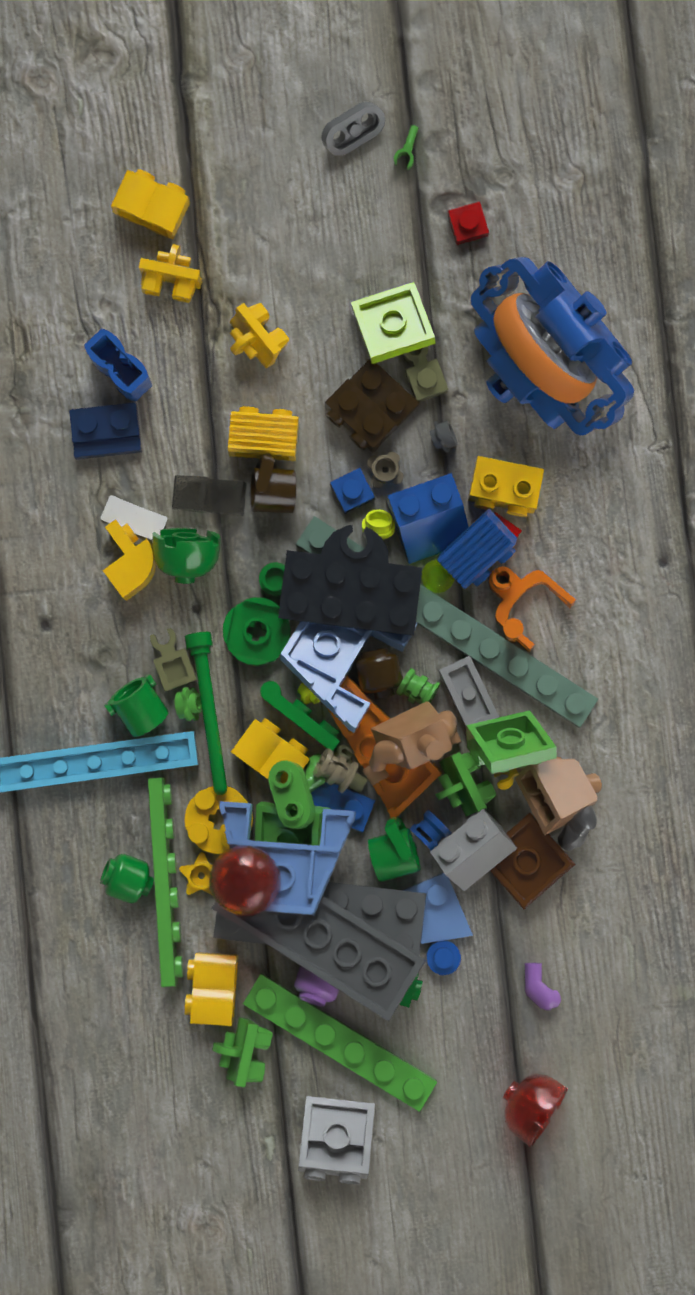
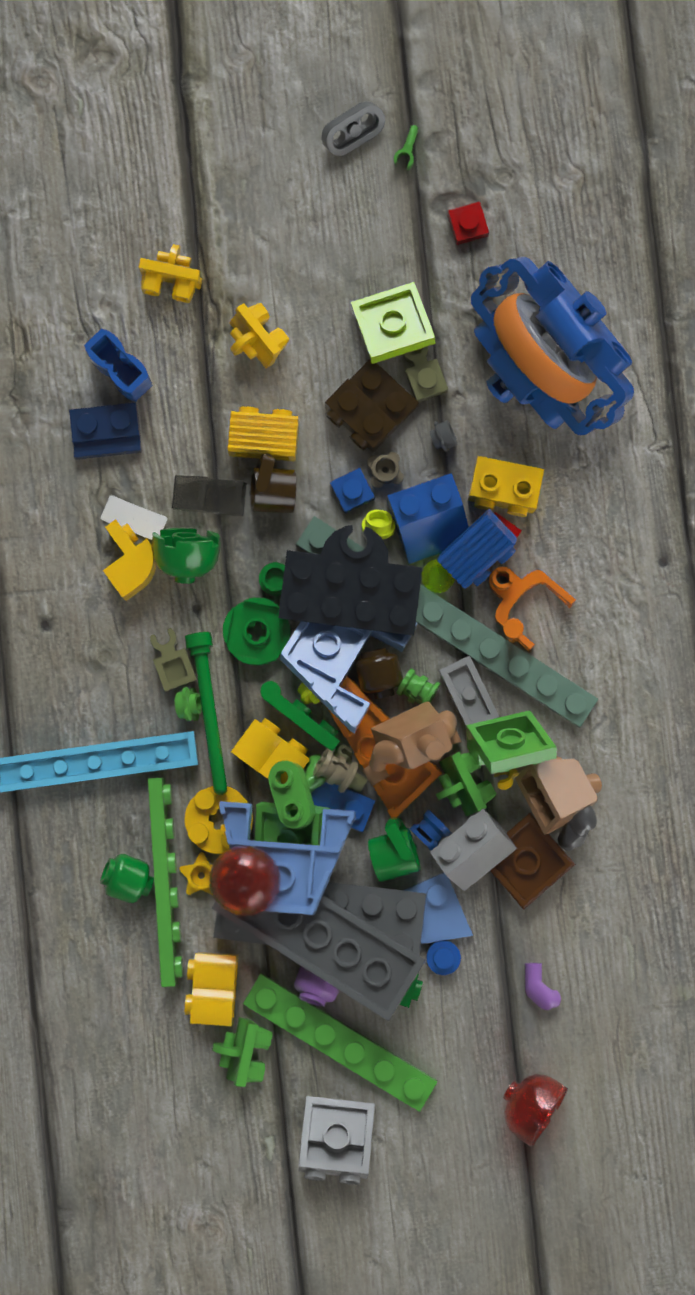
(138, 706): green piece -> none
(151, 203): yellow brick -> none

